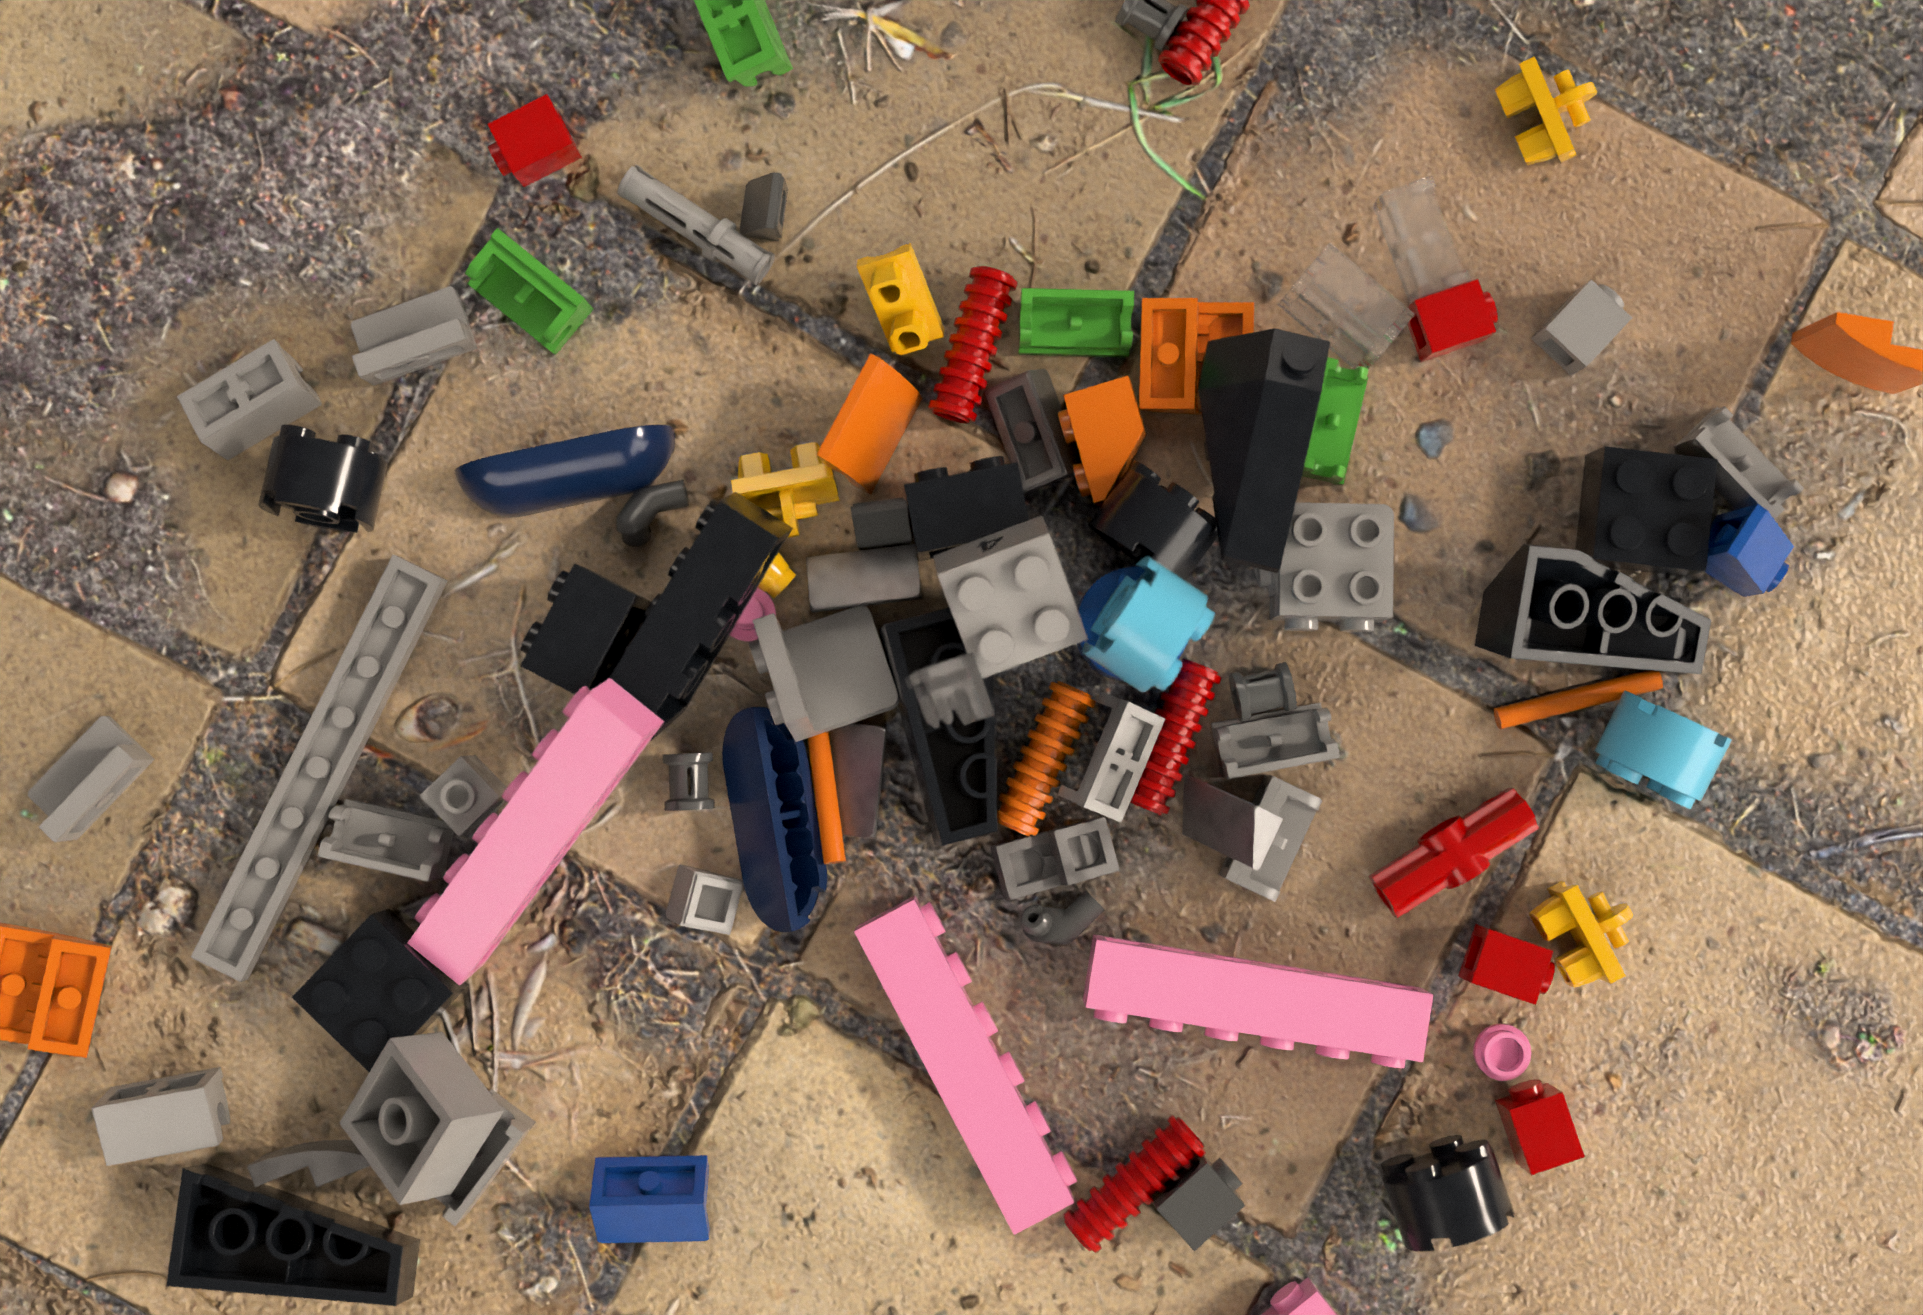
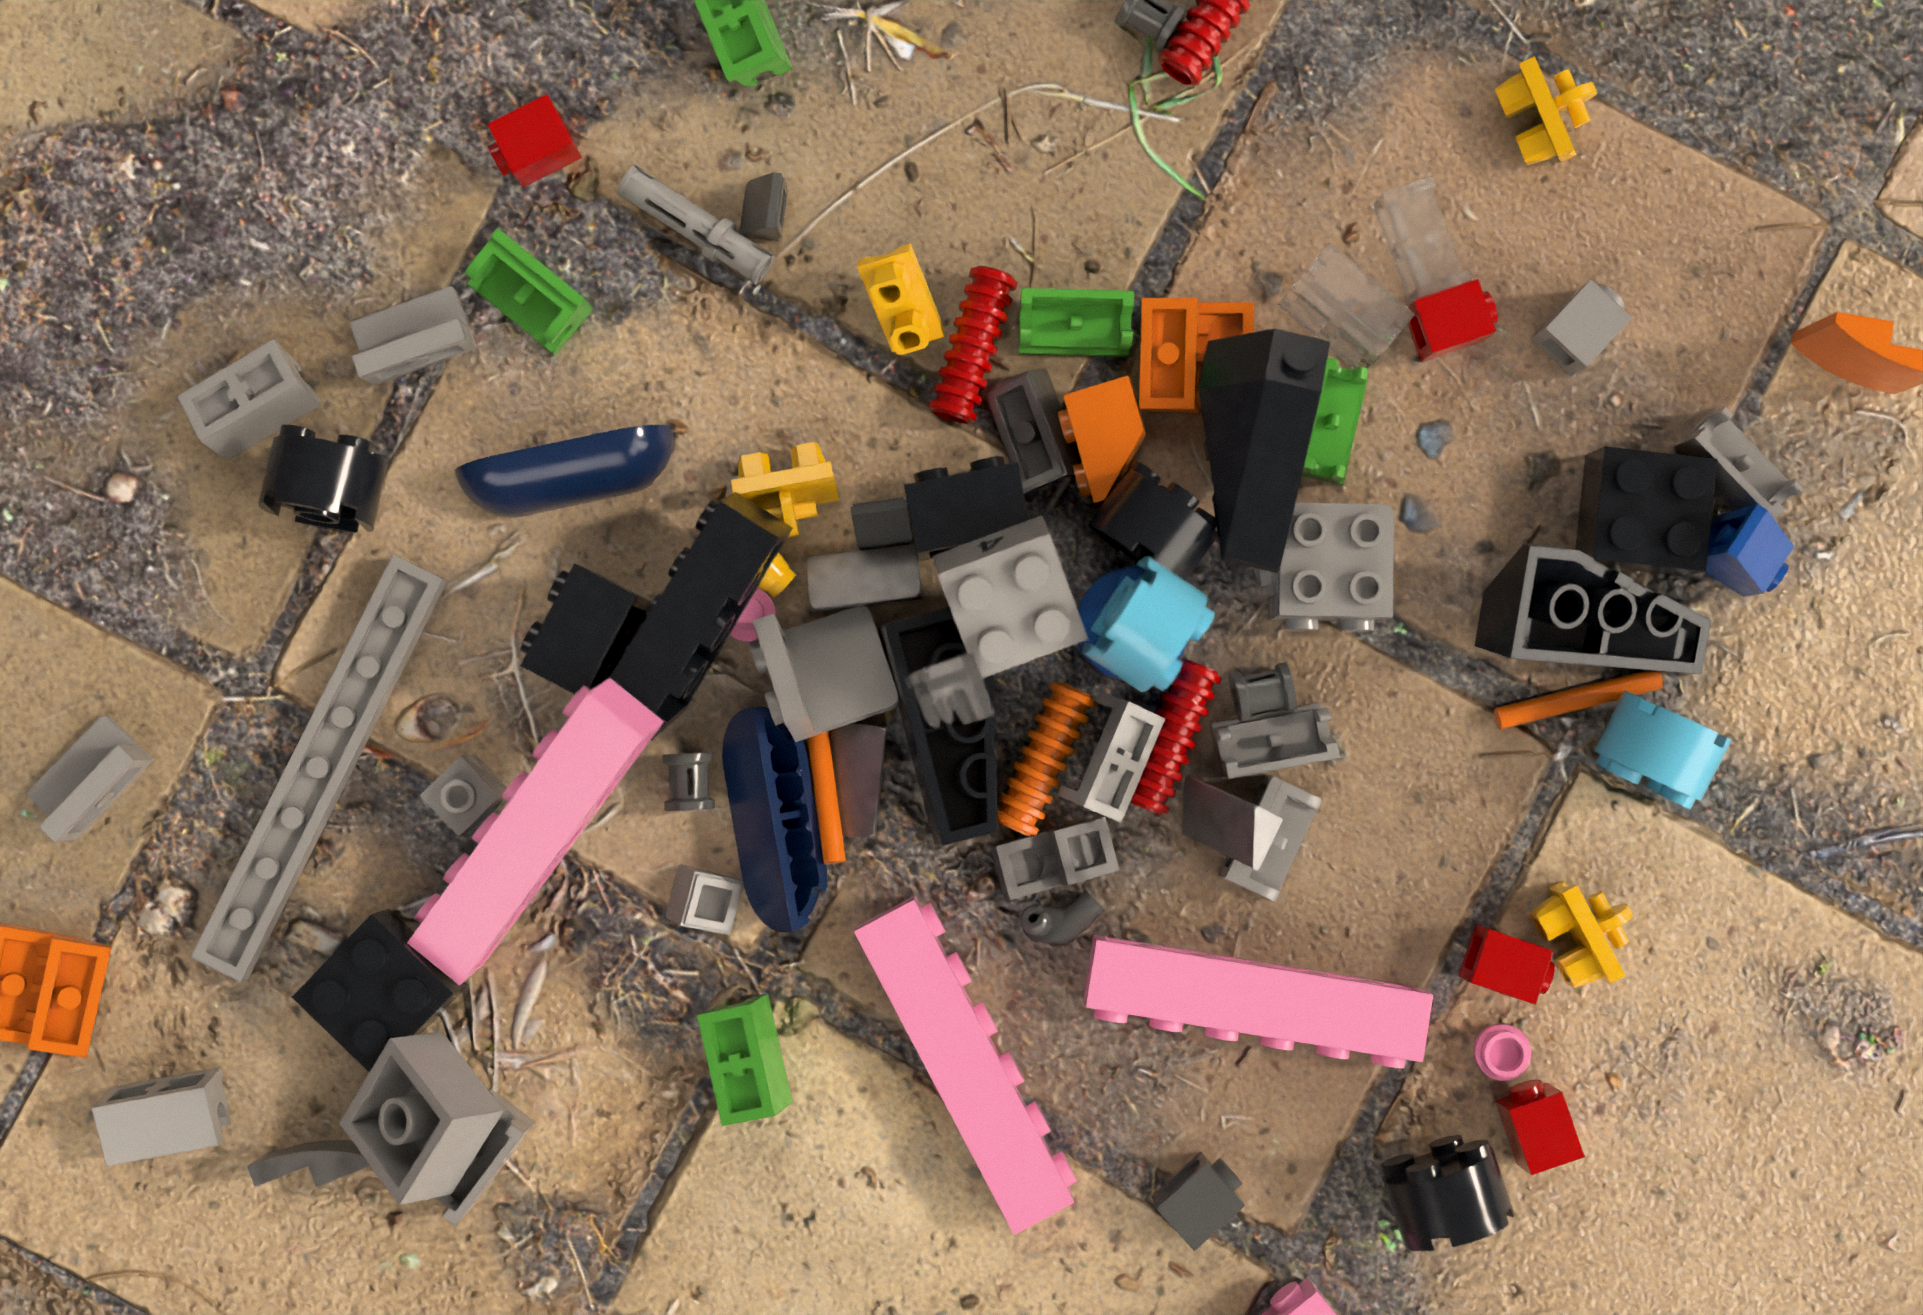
(283, 1244): black wedge -> none
(388, 840): light grey hinge -> none
(644, 506): dark grey arm -> none
(650, 1199): blue panel -> none
(745, 1060): none -> bright green hinge
(870, 424): orange slope -> none
(1134, 1184): red piece -> none
(1454, 852): red piece -> none

